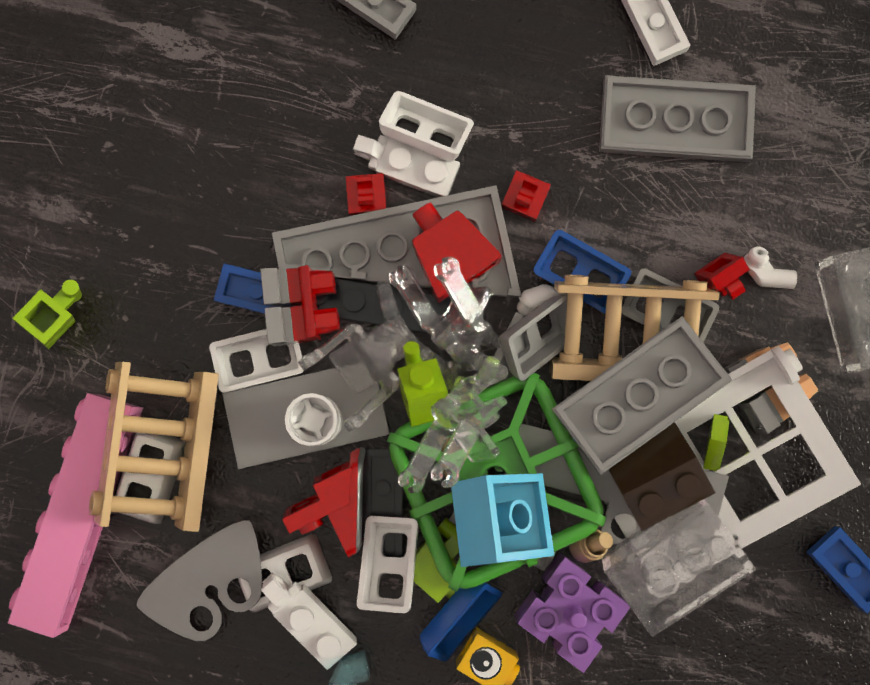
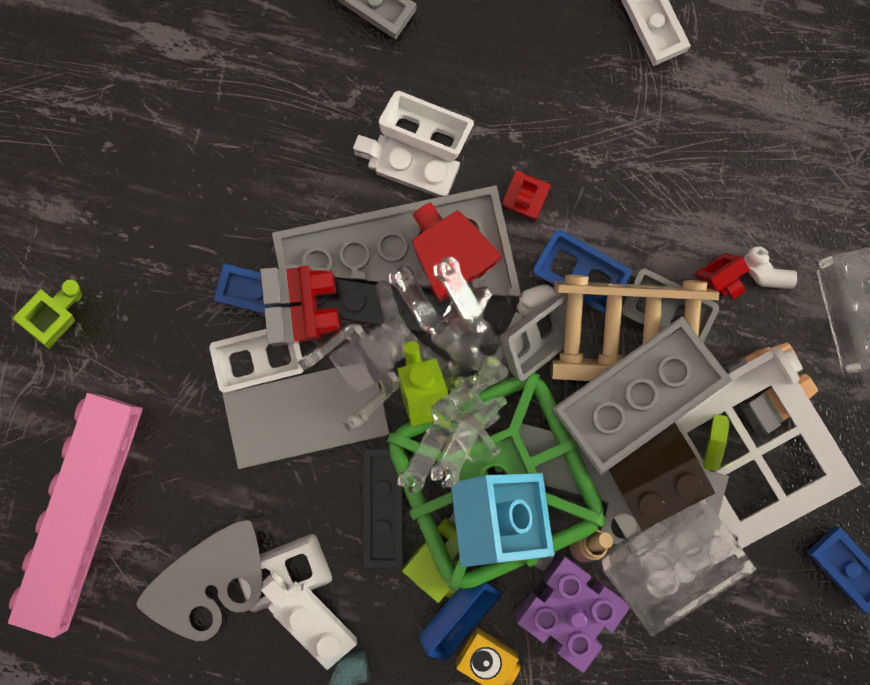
(160, 484): white piece -> none
(188, 469): tan fence -> none
(313, 419): white wheel -> none
(338, 496): red piece -> none
(365, 193): red tile -> none
(375, 564): white piece -> none
(677, 118): light grey tile -> none

